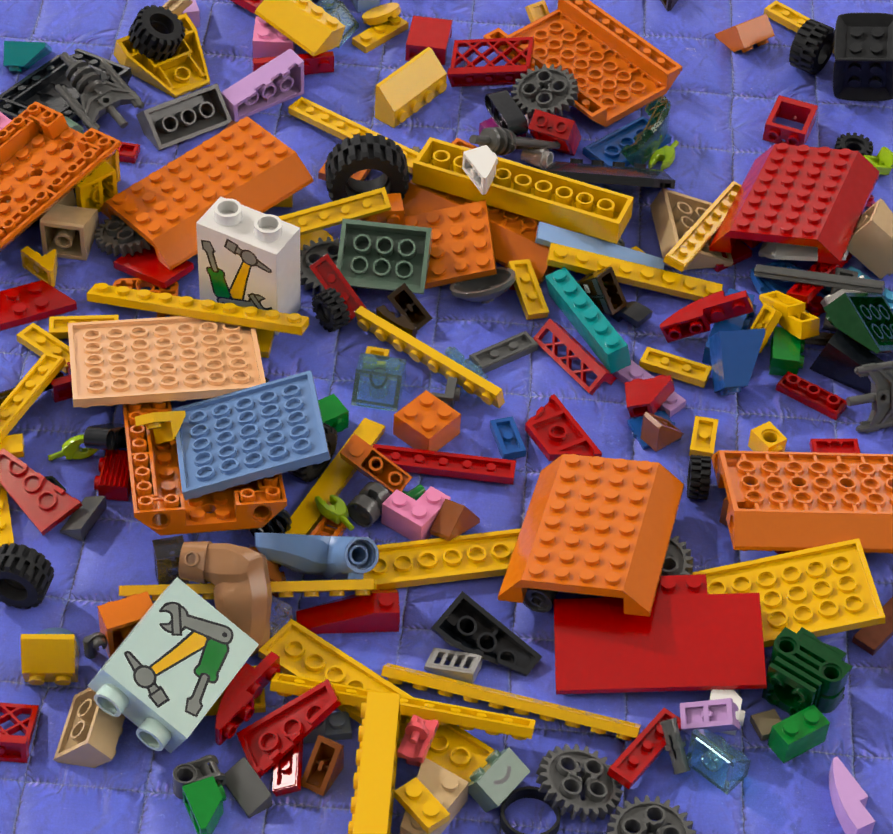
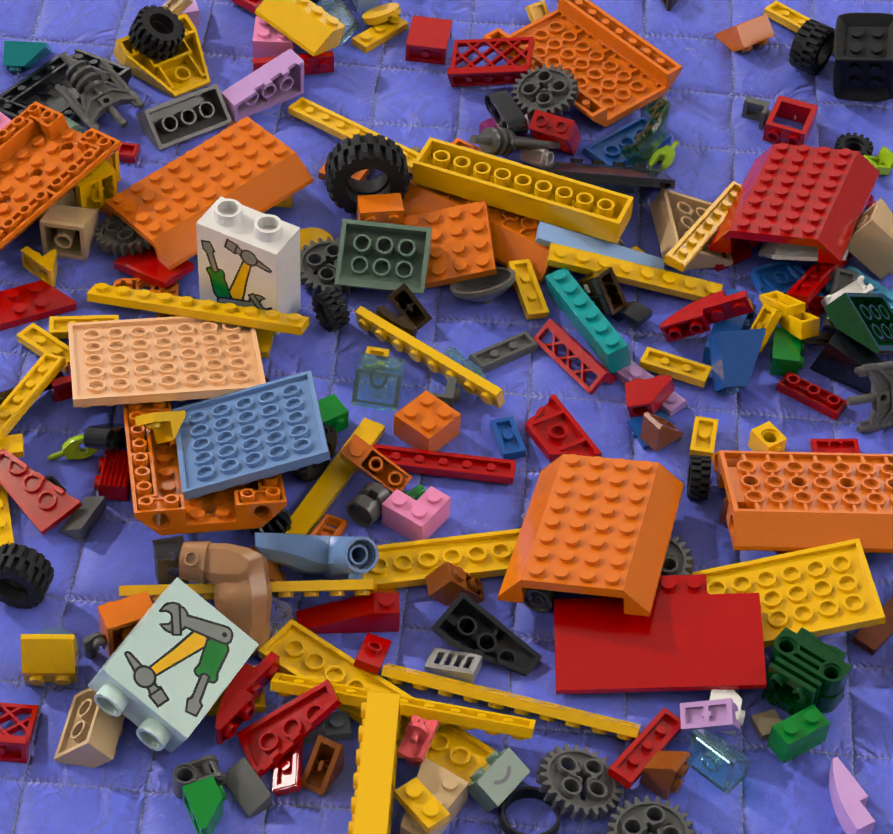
(331, 277): red plate -> none
(332, 213): yellow plate -> none
(336, 512): lime hand -> none
(372, 653): none -> red plate
(409, 88): yellow slope -> none
(449, 581): none -> dark orange slope
(453, 520): dark orange slope -> none
(480, 167): white slope -> none
(665, 772): none -> dark orange slope
(675, 746): dark grey pin -> none
(756, 110): none -> dark grey bracket
(819, 279): dark grey axle -> none

